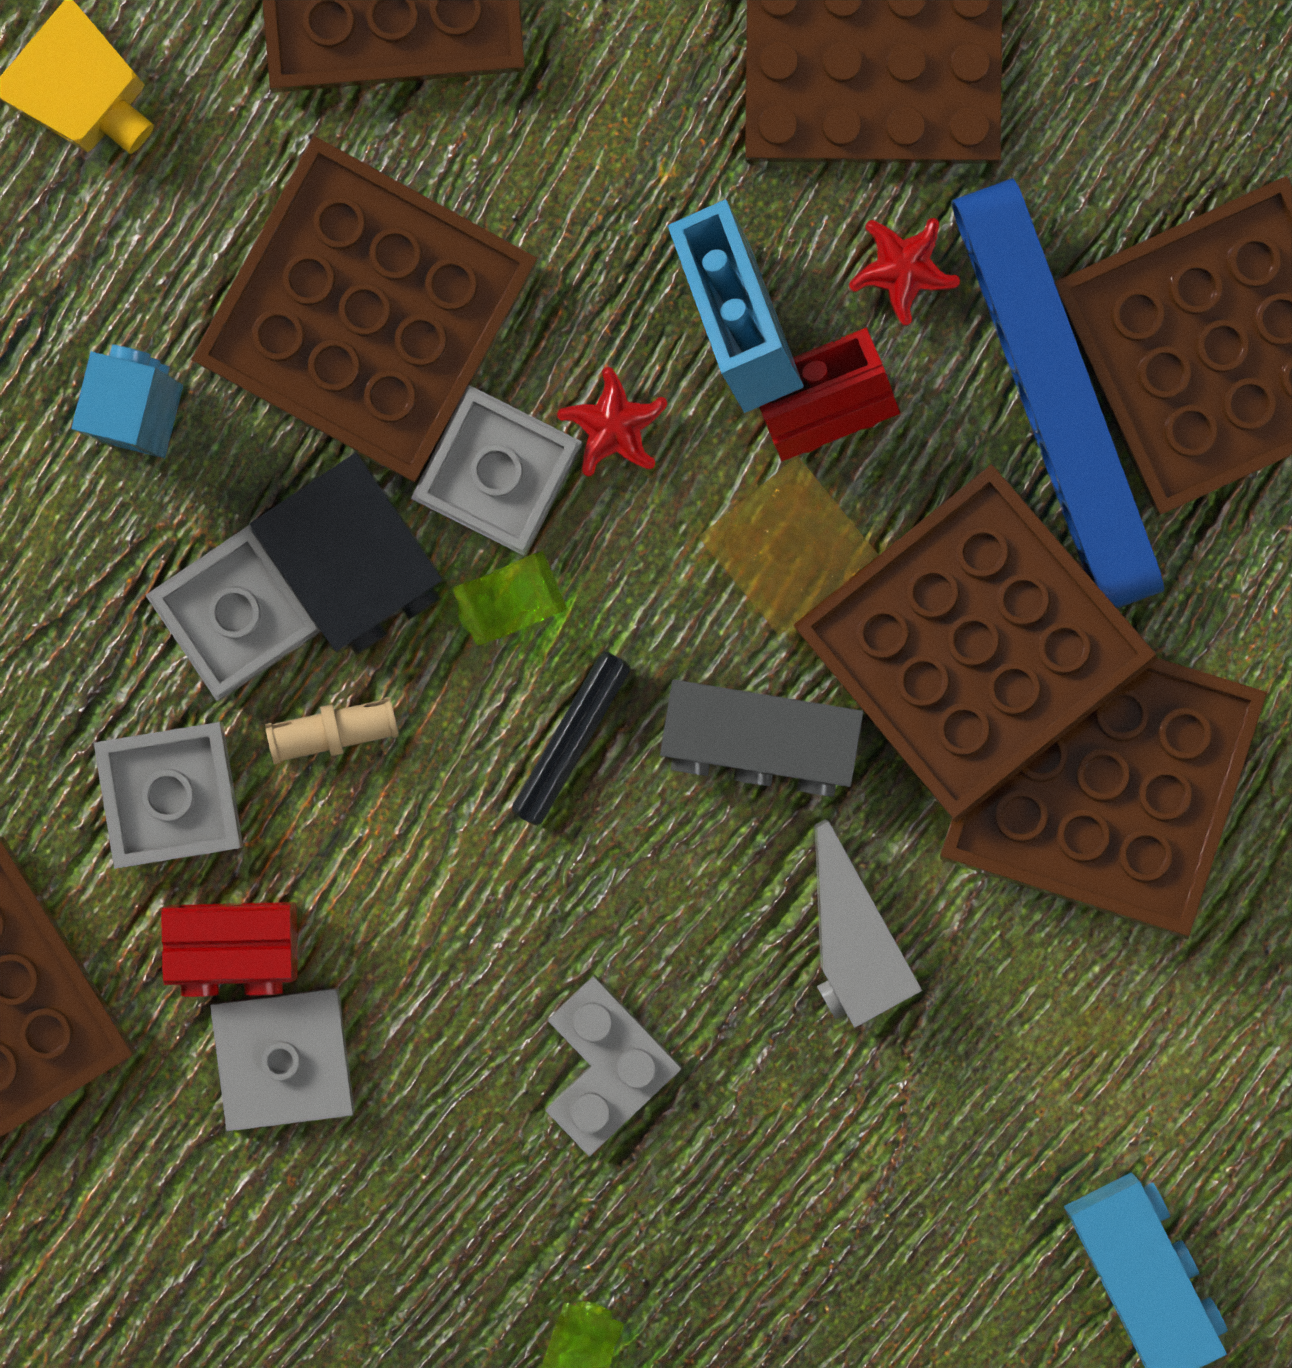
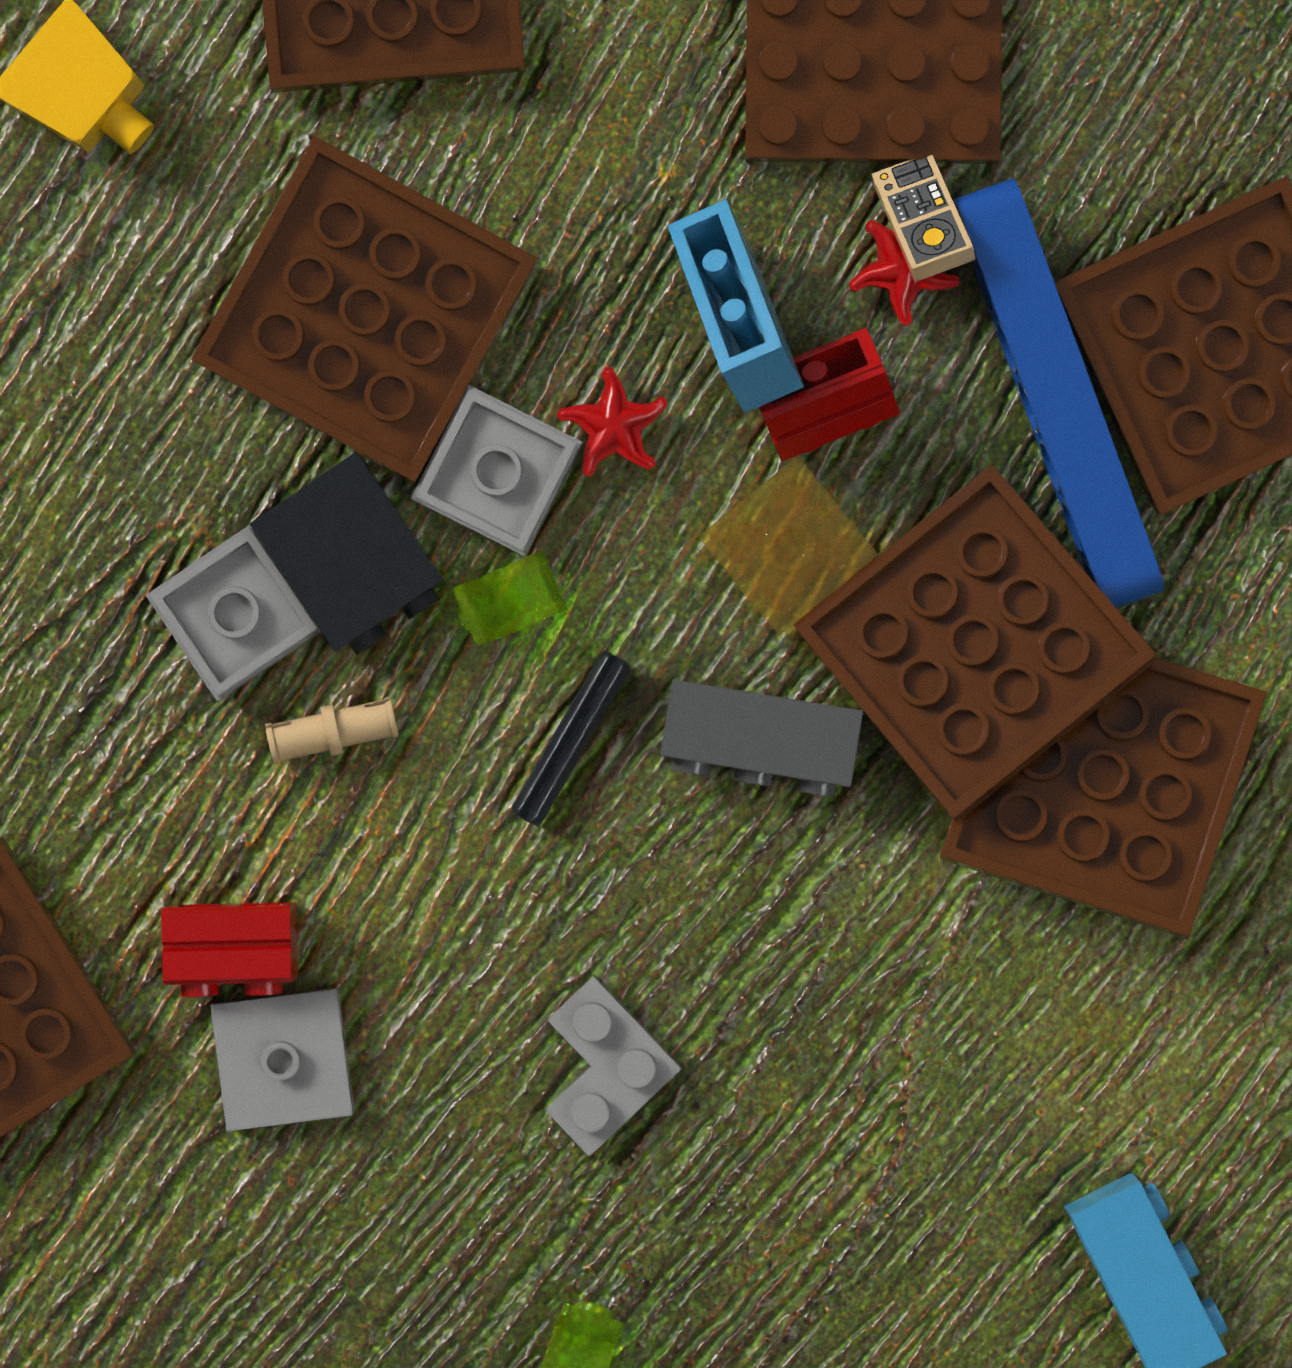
(128, 401): dark azure brick -> none
(168, 795): light grey plate -> none
(856, 947): light grey slope -> none
(923, 217): none -> tile

